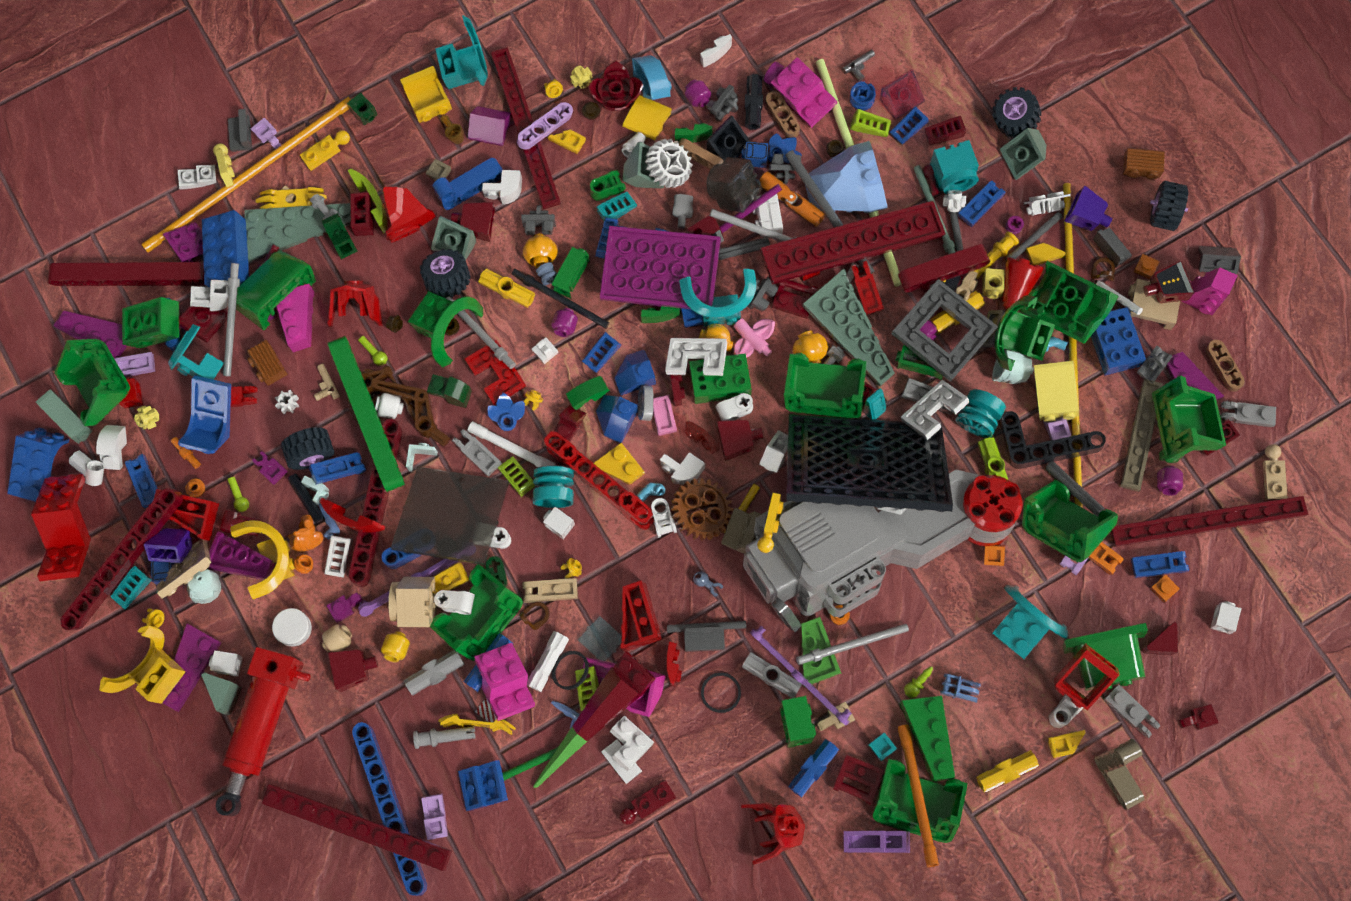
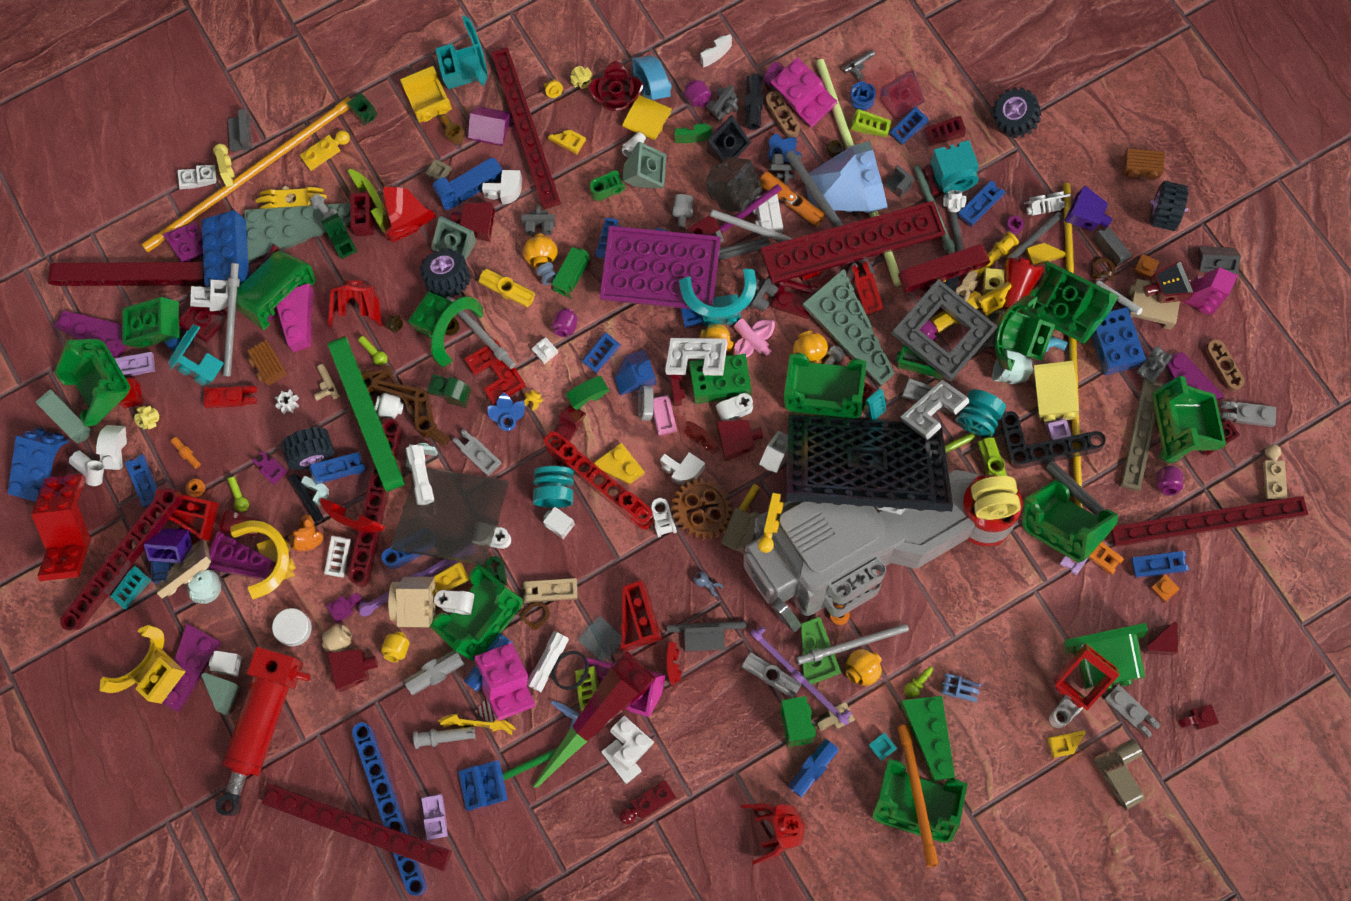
(154, 618): yellow plate -> none
(209, 415): blue bracket -> none
(265, 131): lavender plate -> none
(306, 560): orange plate -> none
(334, 528): medium blue bar -> none
(422, 489): none -> white axle
(484, 433): white piece -> none
(524, 488): lime slope -> none
(530, 281): black bar -> none
(544, 125): lavender beam -> none
(574, 567): yellow plate -> none
(591, 110): dark brown plate -> none
(601, 209): teal slope -> none
(616, 416): blue slope -> none
(651, 315): green slope -> none
(653, 489): medium azure arm -> none
(668, 163): white gear -> none
(699, 154): medium nougat beam -> none
(725, 710): black piece -> none
(756, 153): blue brick -> none
(861, 773): dark red plate -> none
(863, 667): none -> light orange plant
(876, 841): medium lavender slope -> none
(899, 182): none -> dark grey panel
(959, 442): none -> lime bar
(994, 299): none -> yellow tile
(994, 555): orange plate -> none
(995, 497): none -> light yellow wheel
(1007, 771): yellow piece -> none
(1024, 152): sand green slope -> none
(1025, 625): teal piece -> none
(1226, 617): white brick -> none

